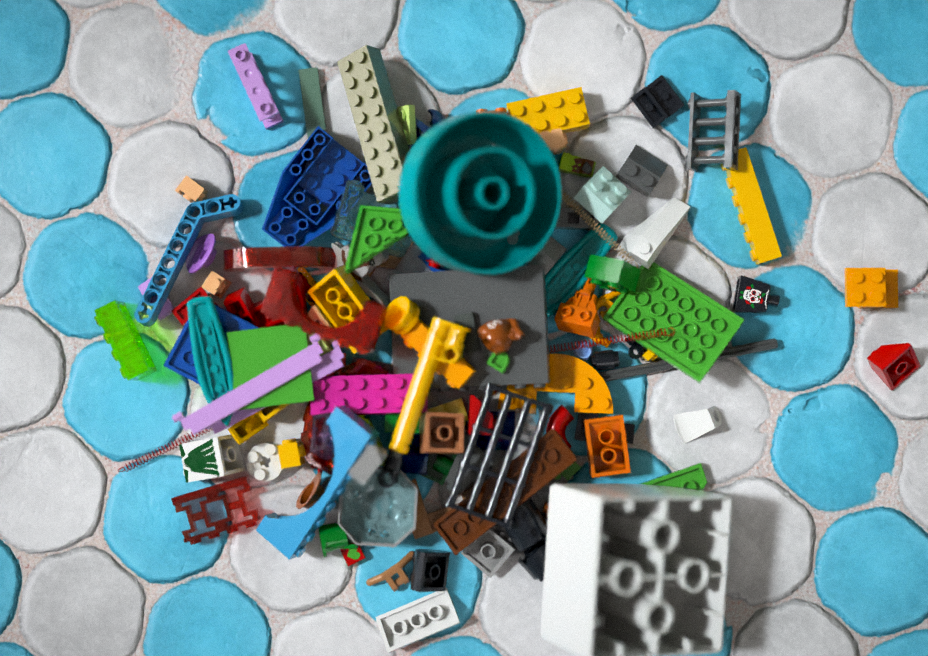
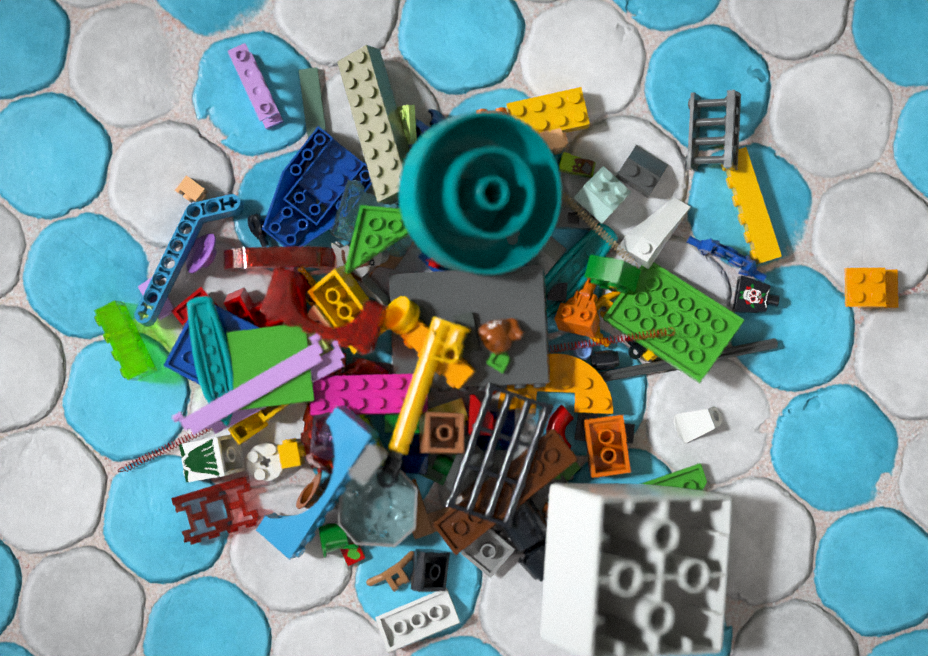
(216, 284): light nougat brick -> none
(255, 225): none -> black piece
(558, 293): none -> black tile
(657, 101): black slope -> none
(735, 259): none -> blue plate
(894, 363): red slope -> none

